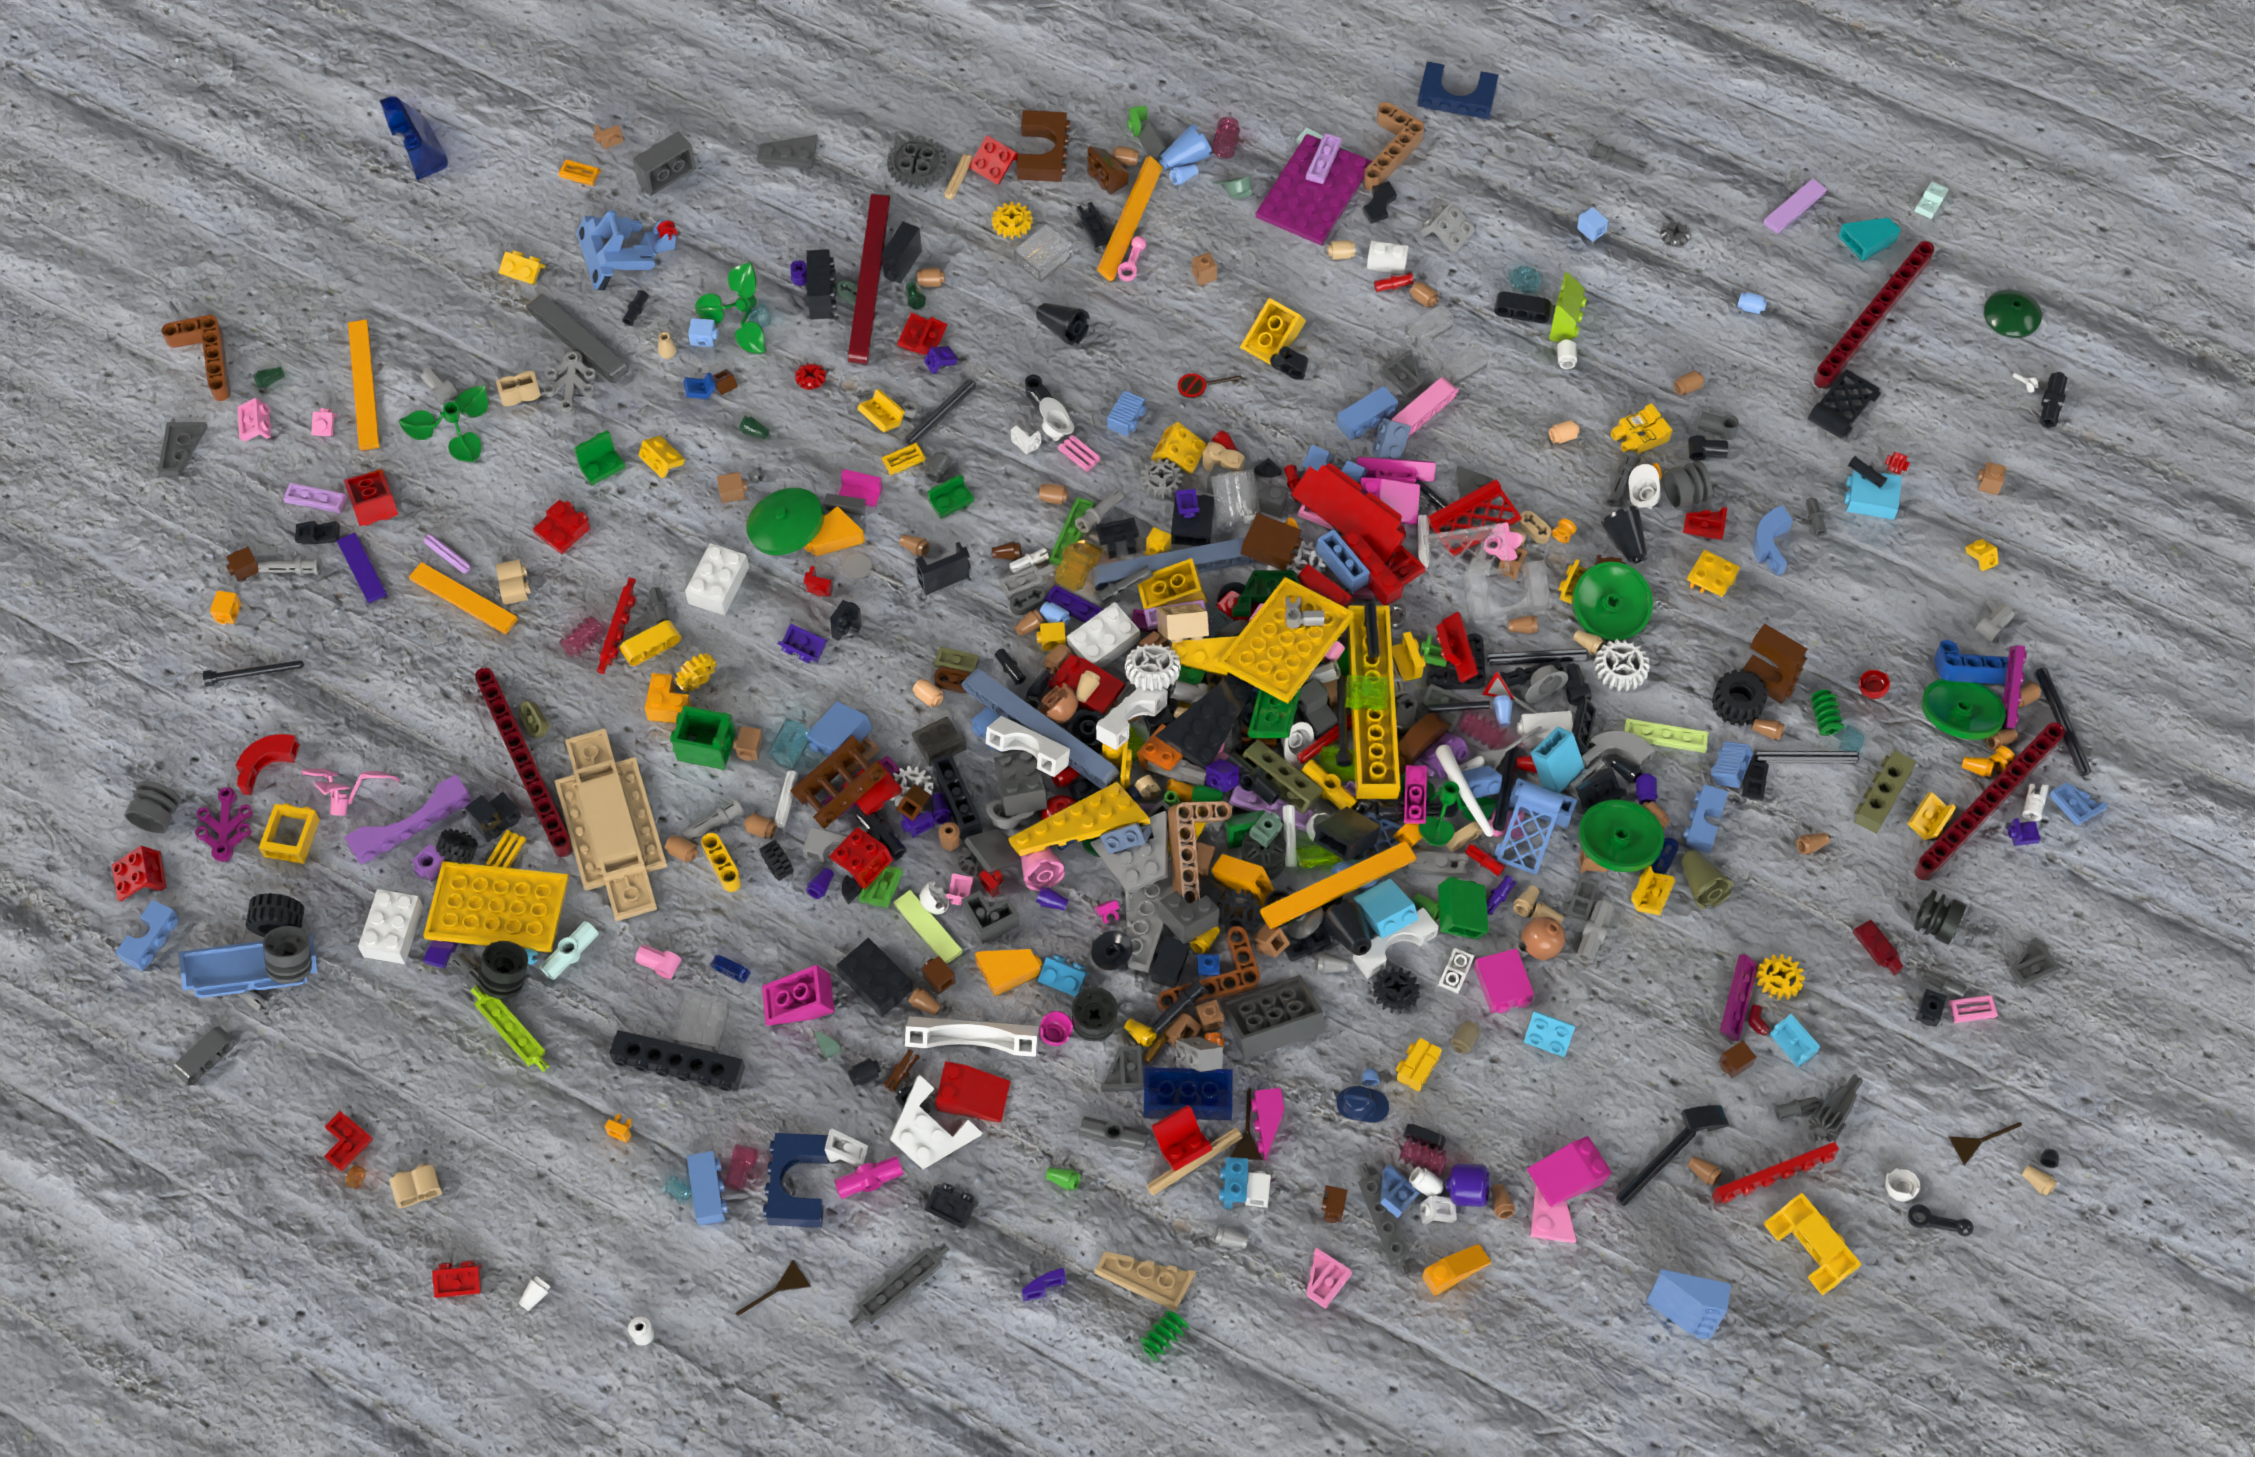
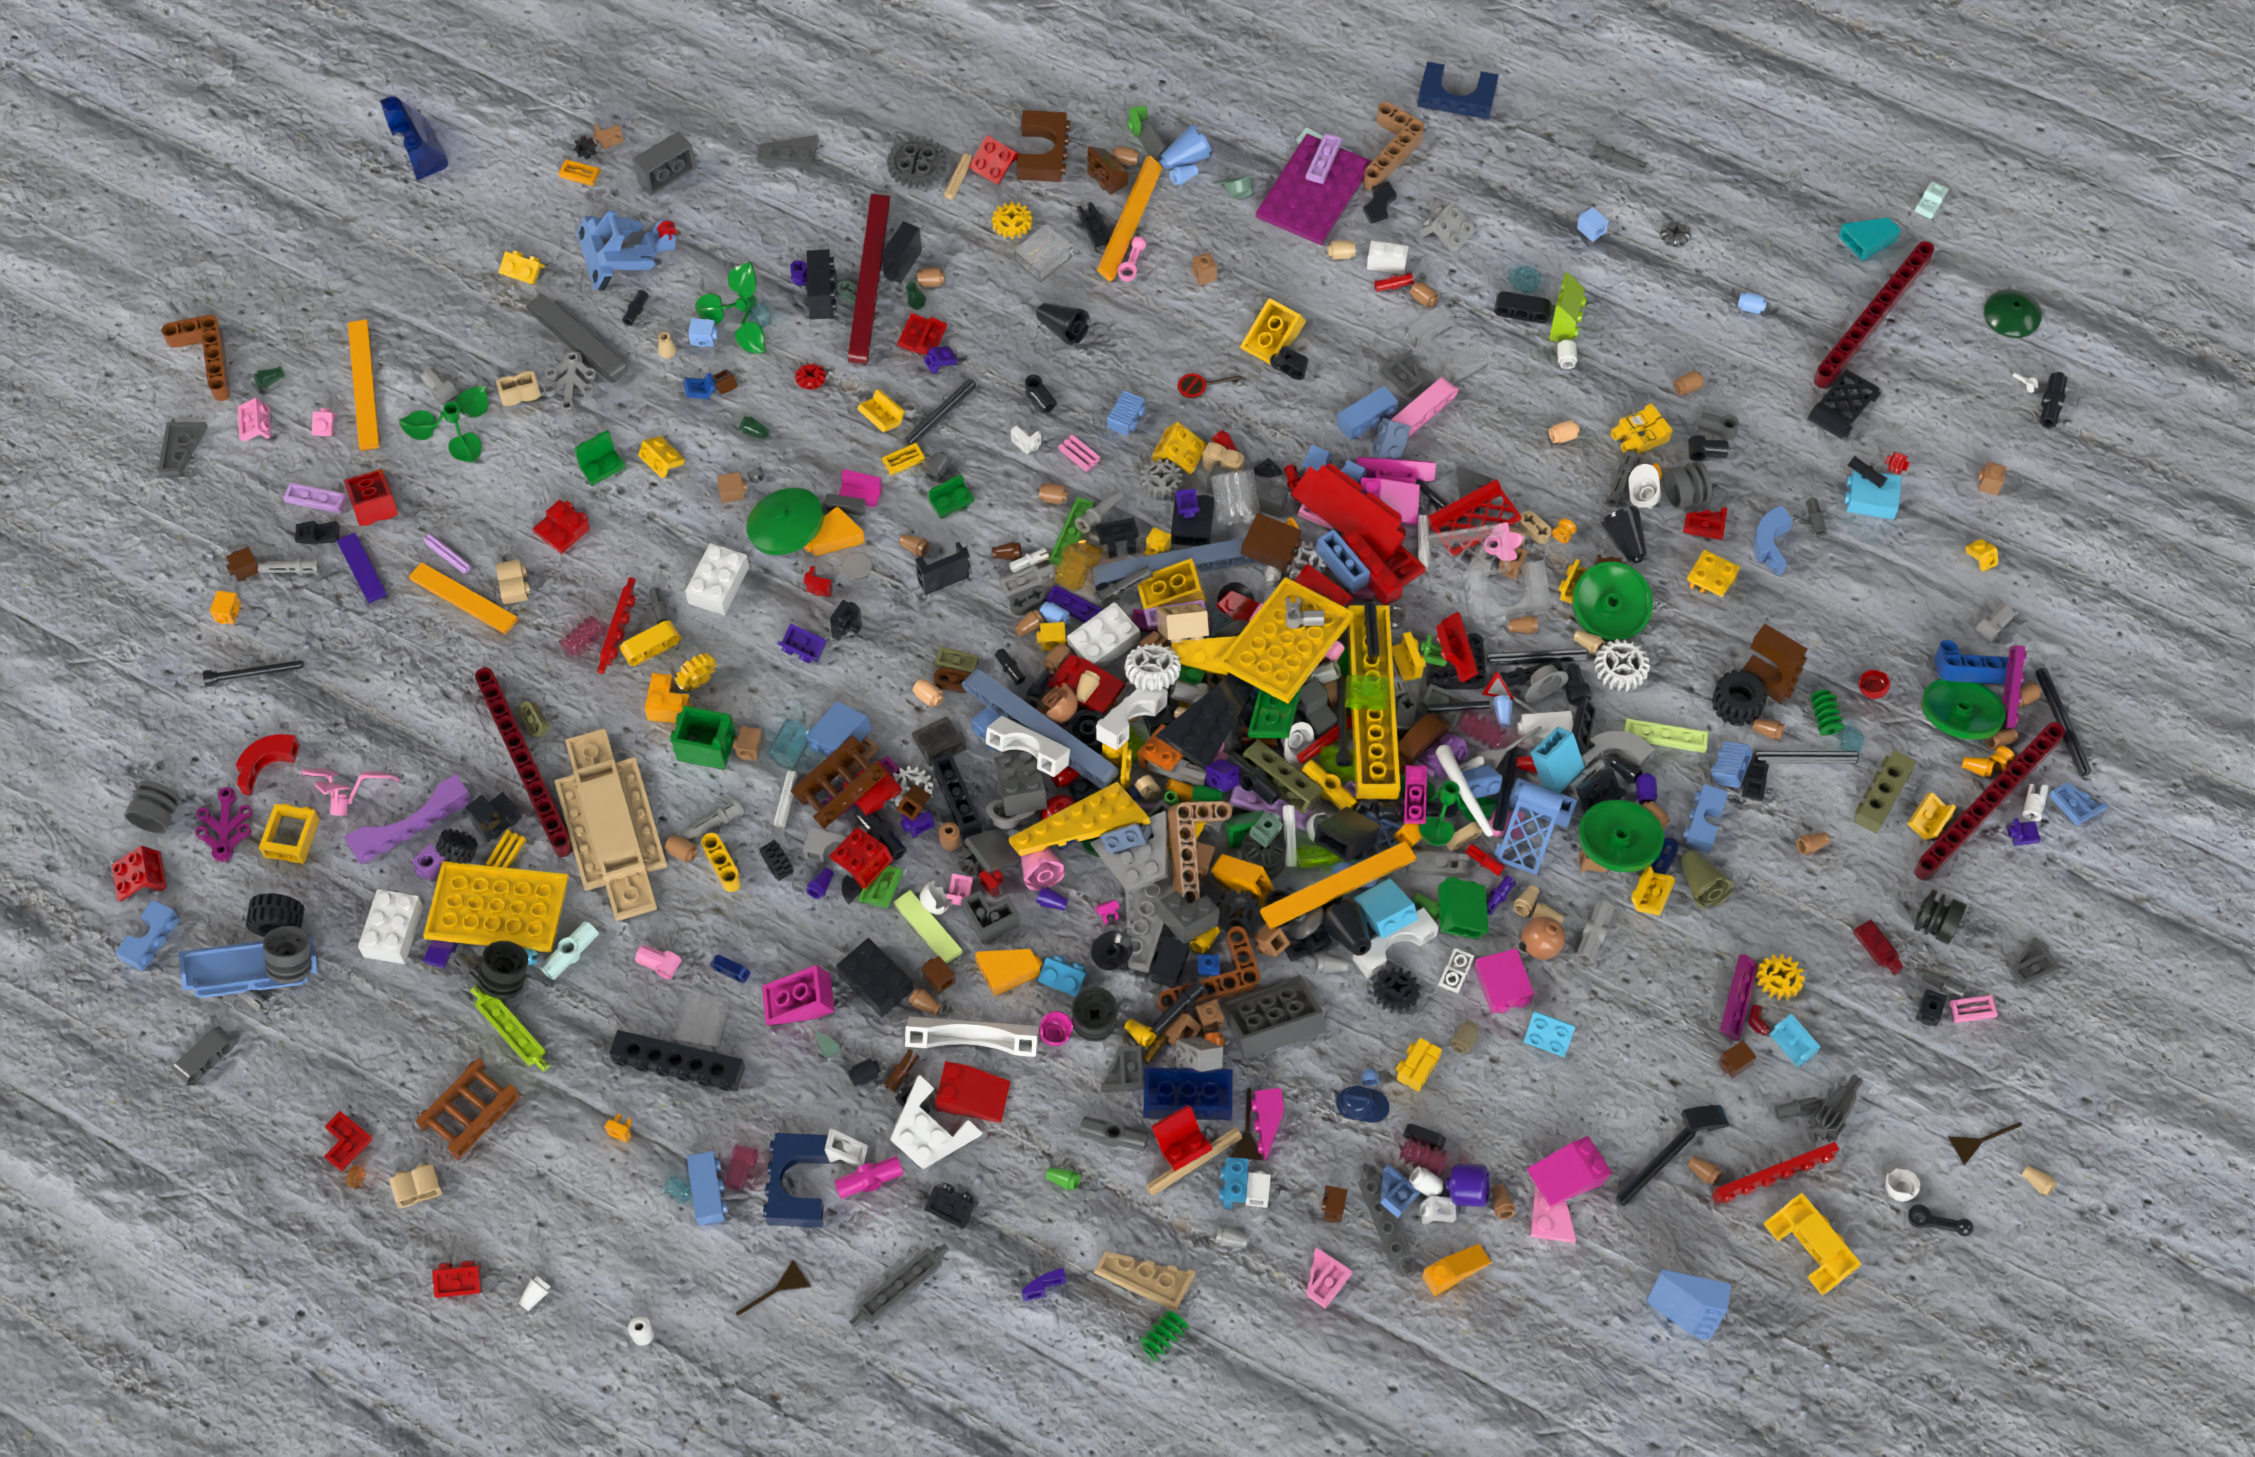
(473, 1128): none -> dark orange fence
(585, 147): none -> black gear
(760, 826): medium nougat brick -> none
(940, 809): dark purple cone -> none
(1055, 419): white piece -> none
(1226, 137): clear pink piece -> none
(1259, 588): dark green wing -> none
(1583, 898): dark grey slope -> none
(1795, 206): lavender tile -> none
(2050, 1158): black hinge -> none

